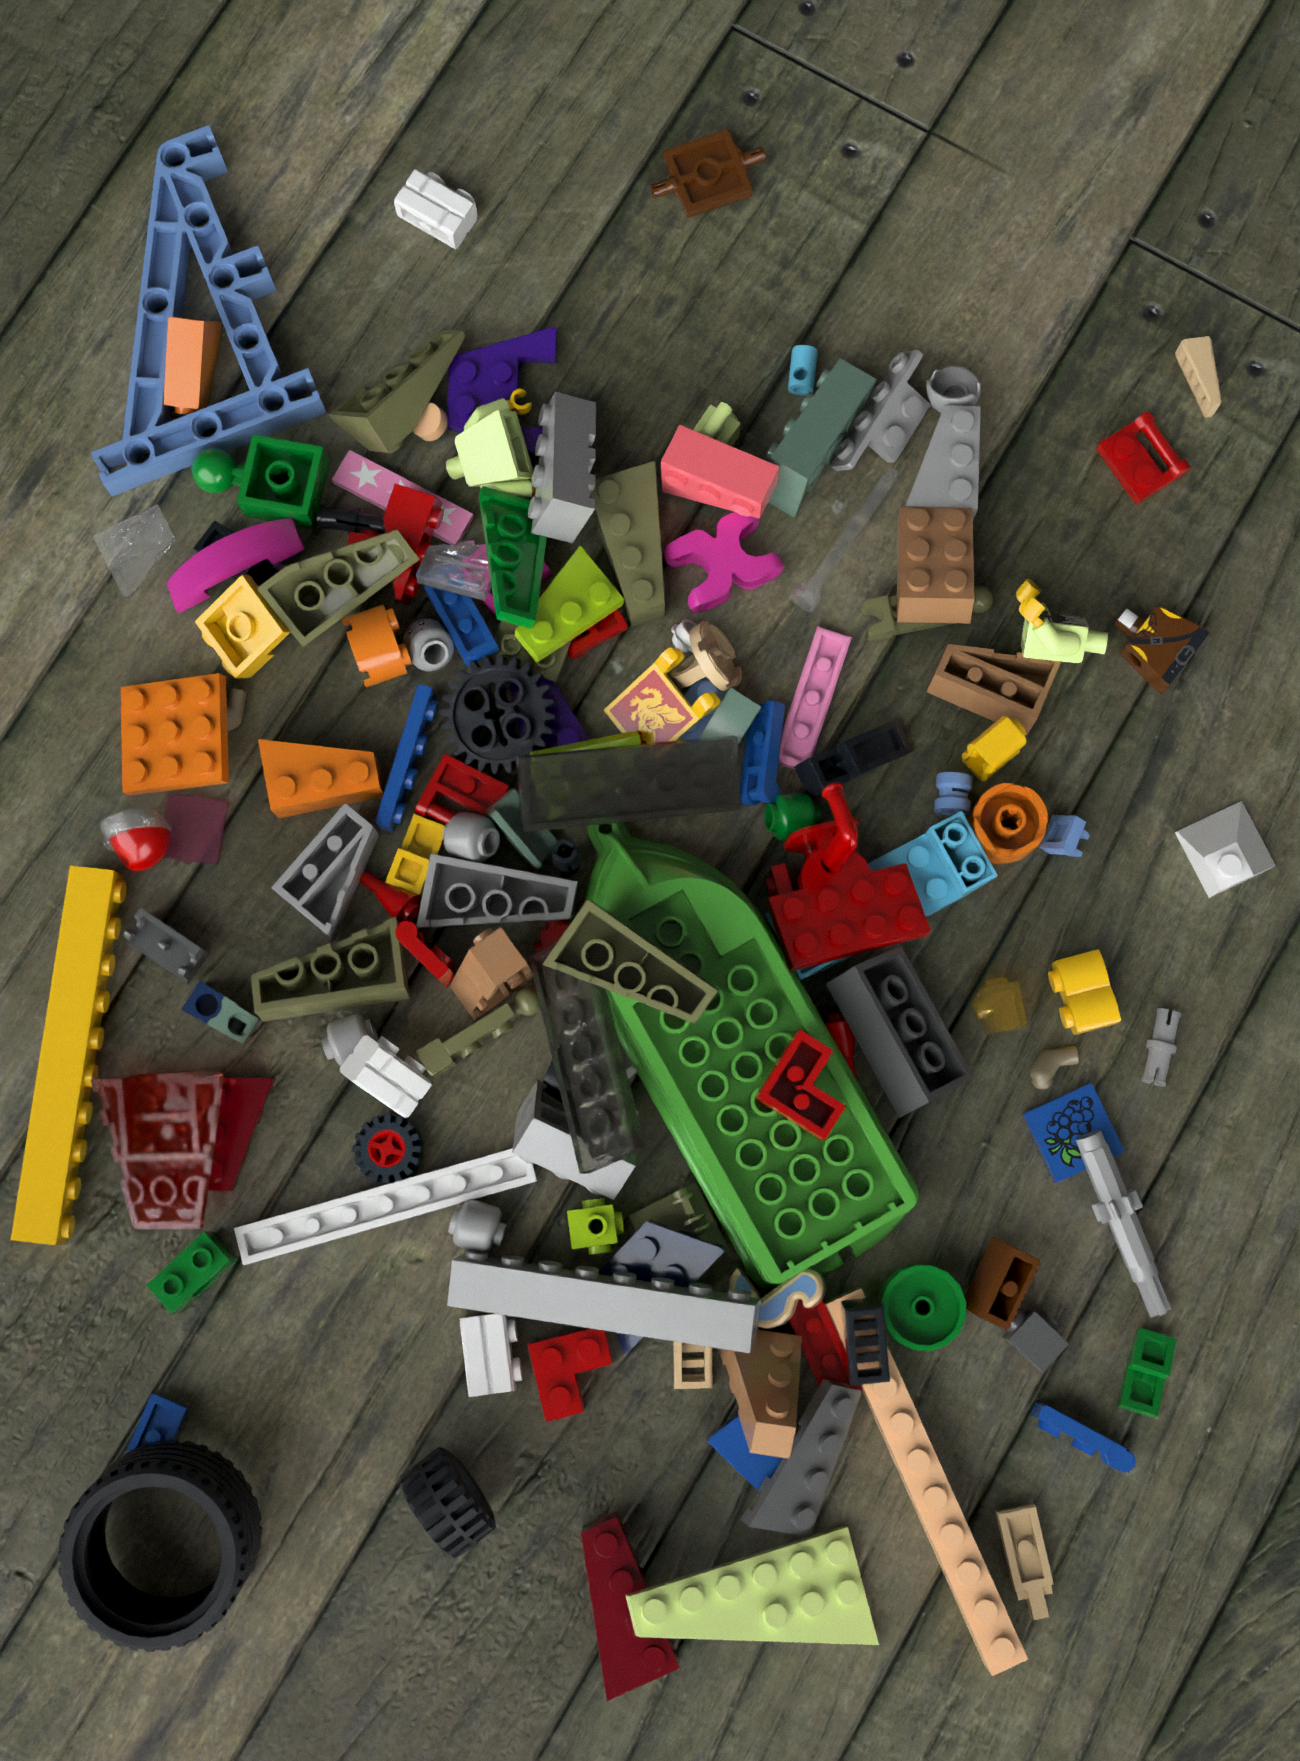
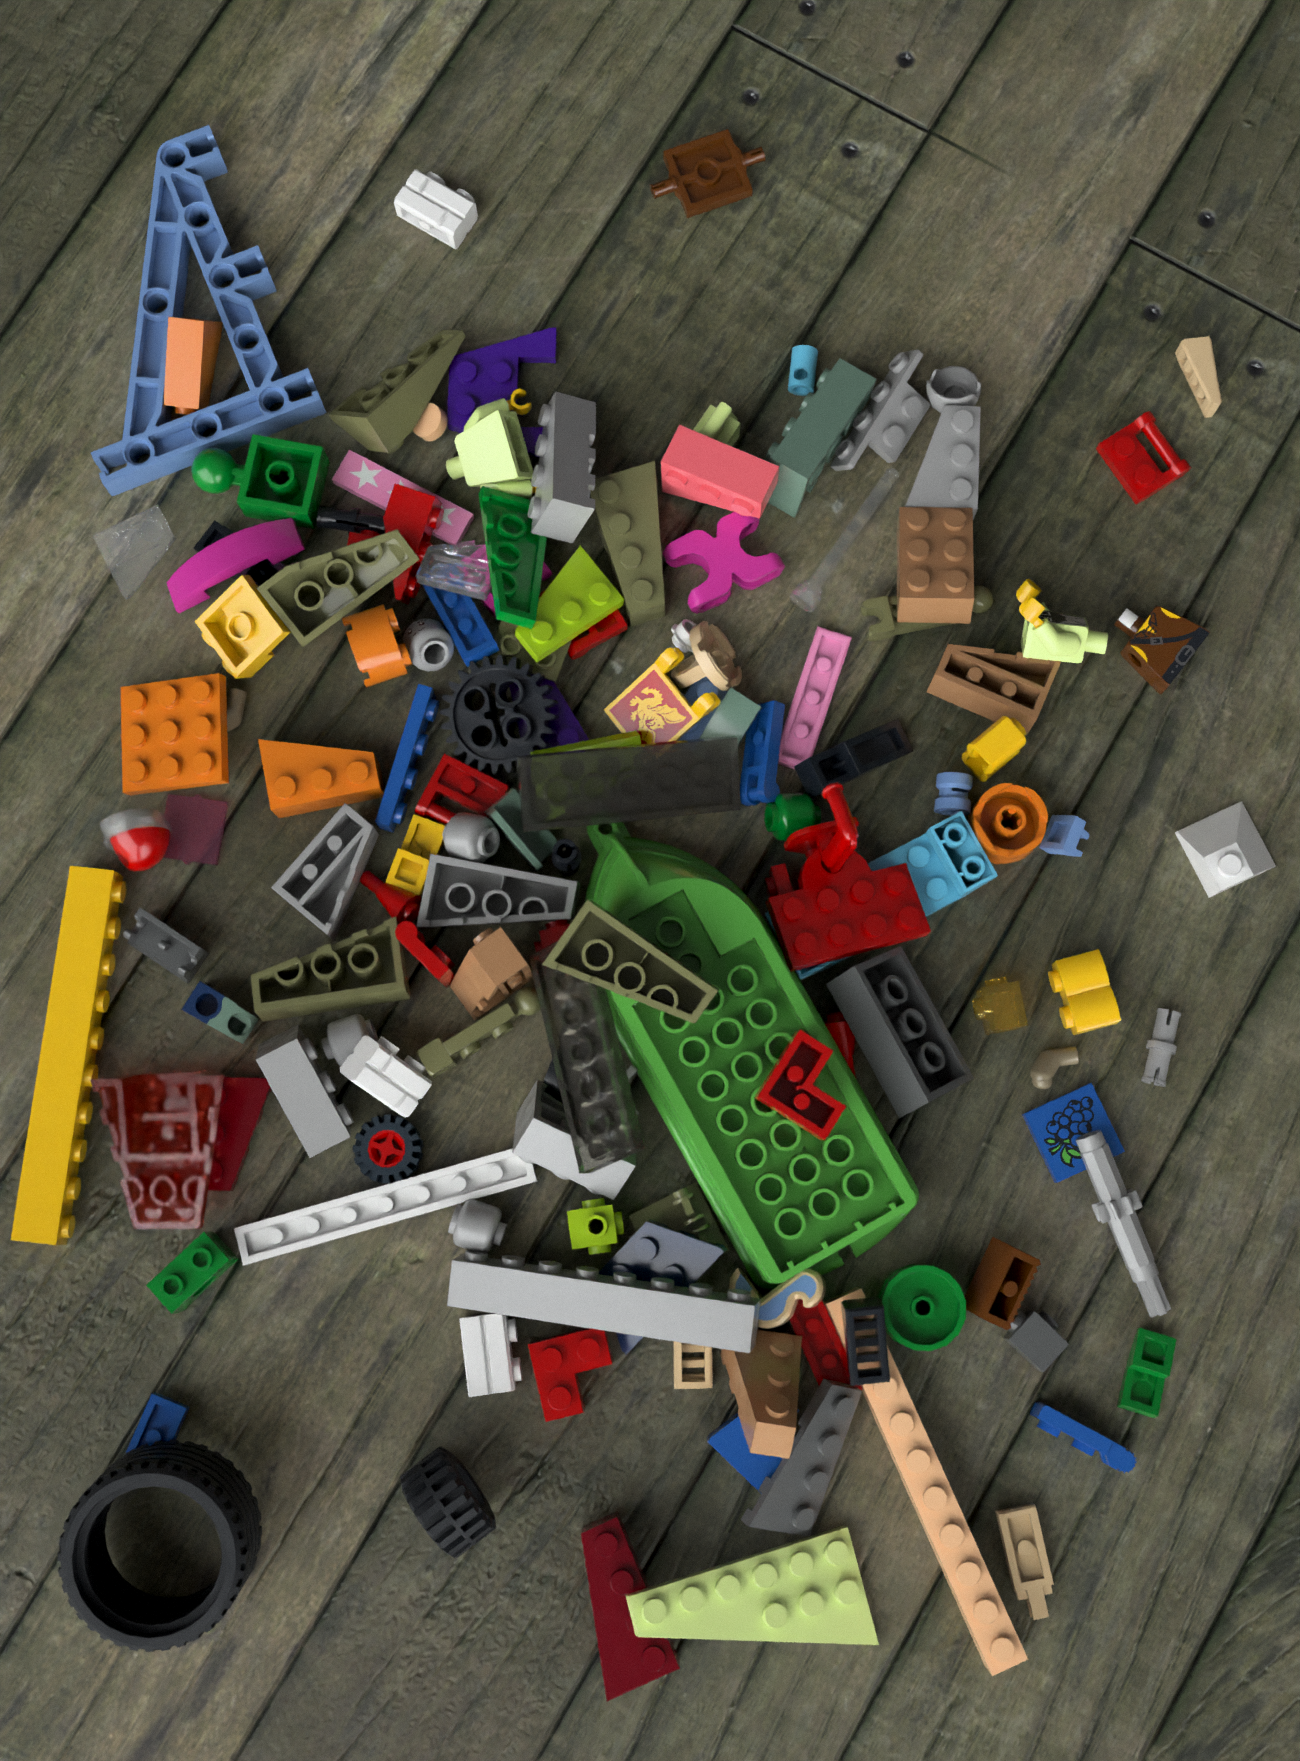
(304, 1090): none -> light grey wedge

